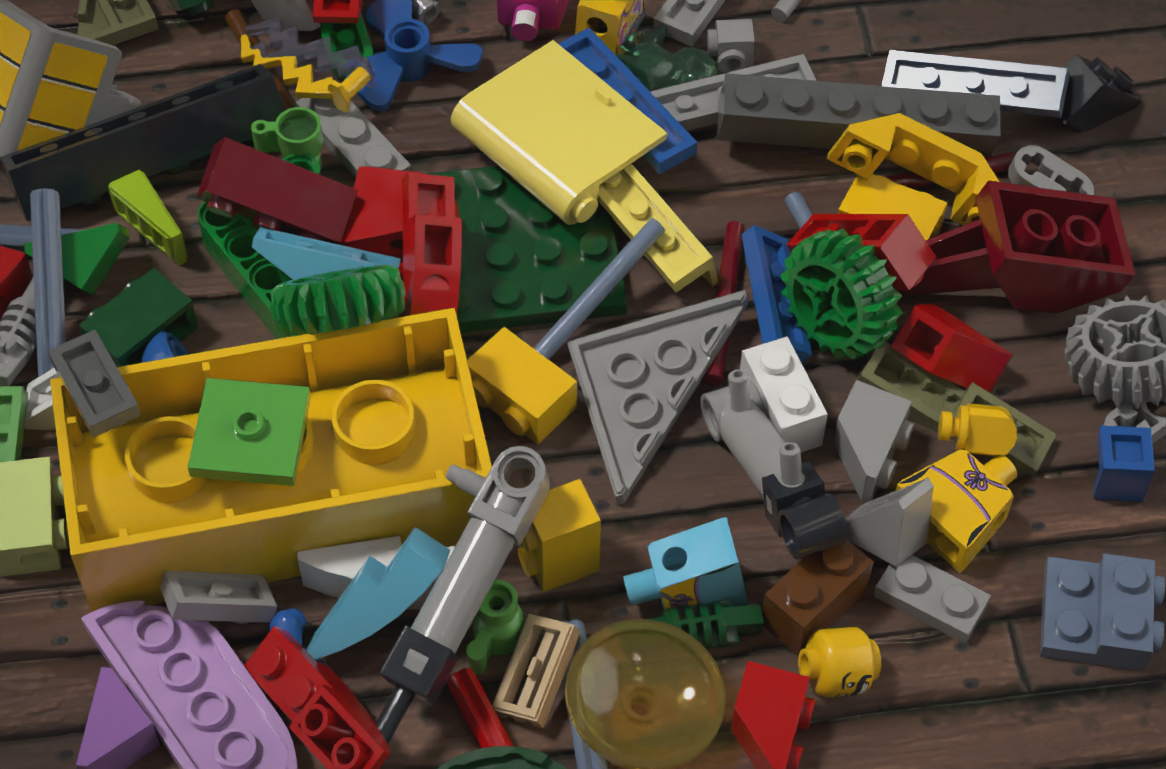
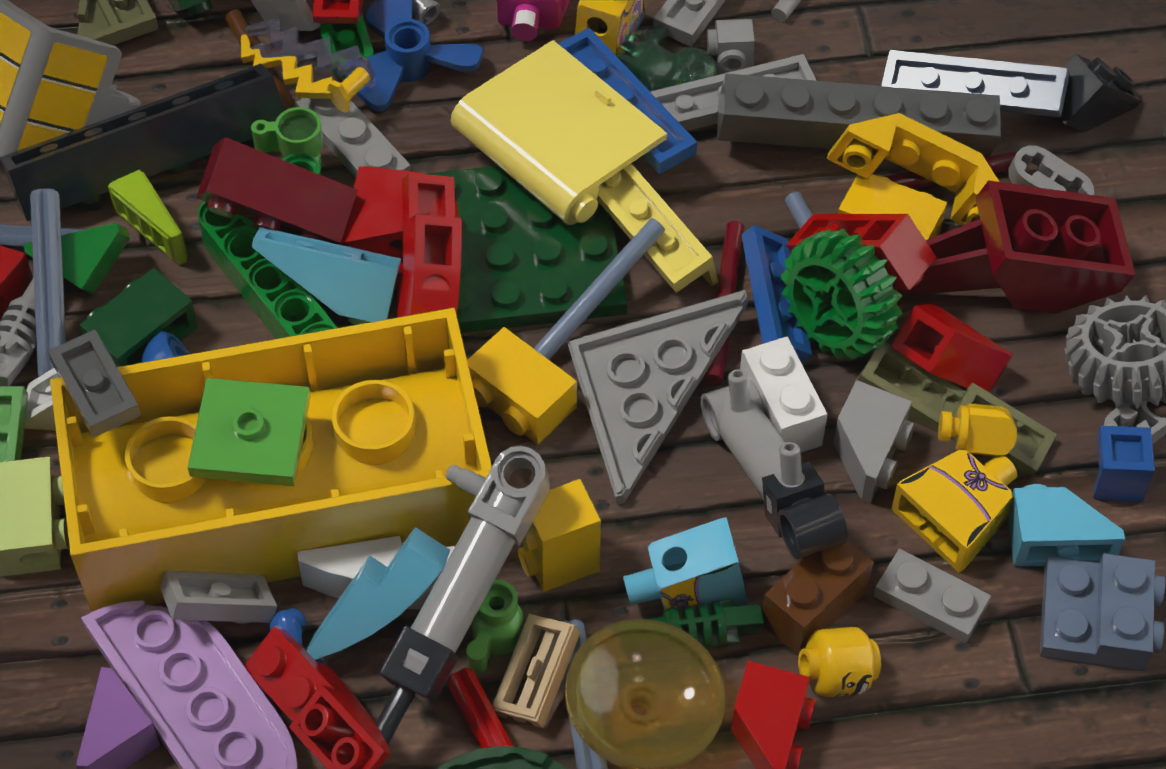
(337, 300): green gear -> none
(894, 523): light grey slope -> none
(1058, 525): none -> medium azure slope

